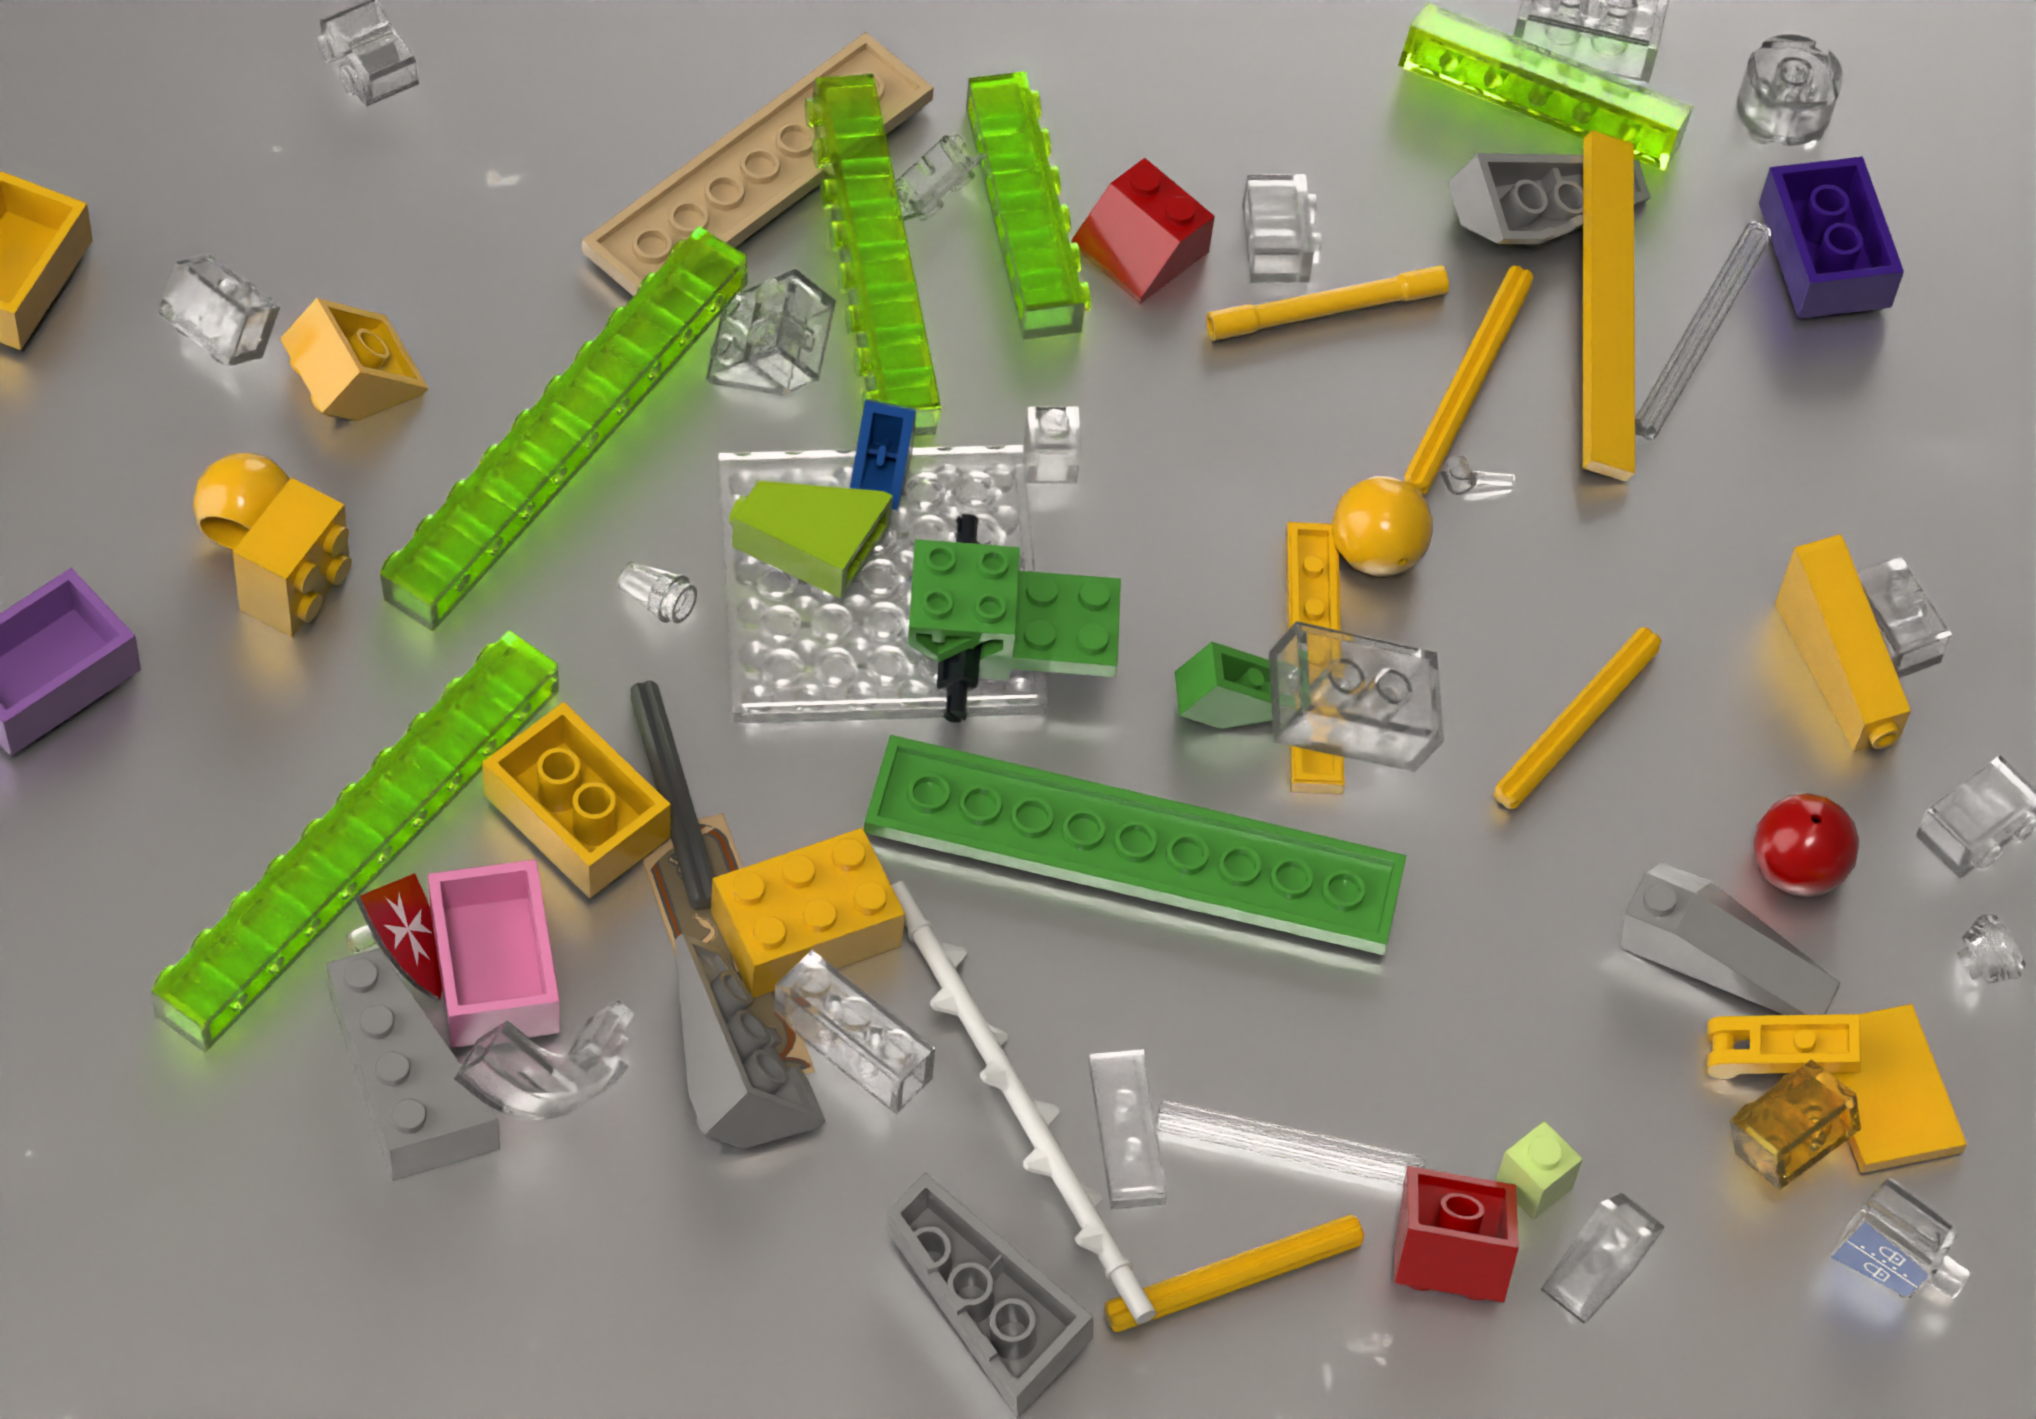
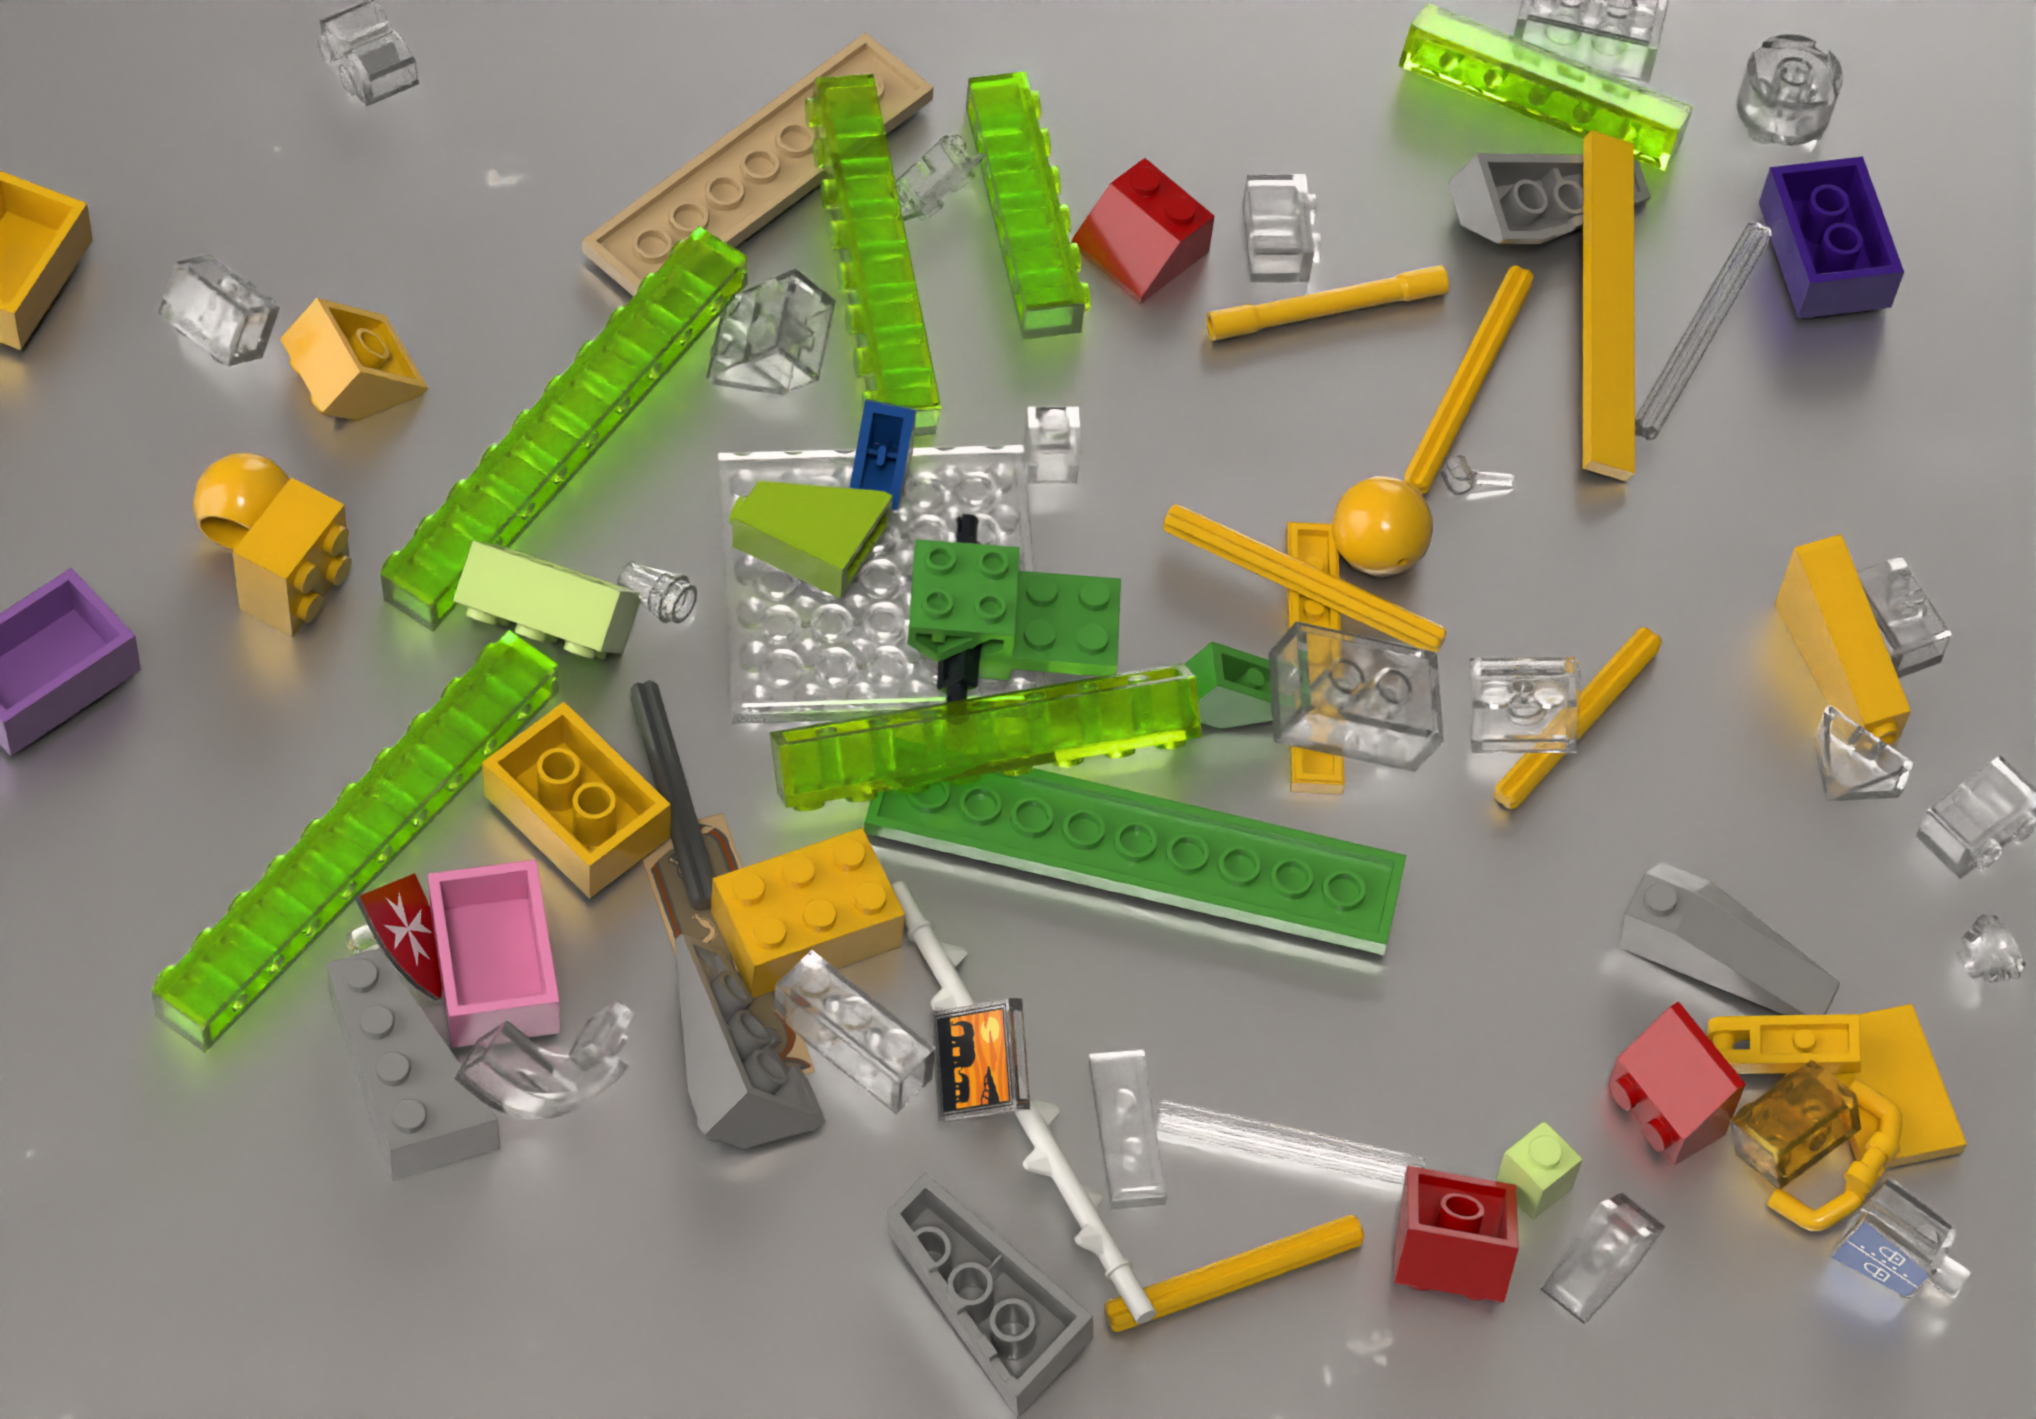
(546, 600): none -> yellowish green brick
(980, 1060): none -> tile
(985, 736): none -> clear neon green brick
(1304, 579): none -> yellow axle
(1524, 704): none -> clear bracket
(1677, 1085): none -> slope
(1806, 845): red helmet -> none
(1857, 762): none -> clear slope
(1861, 1174): none -> yellow piece

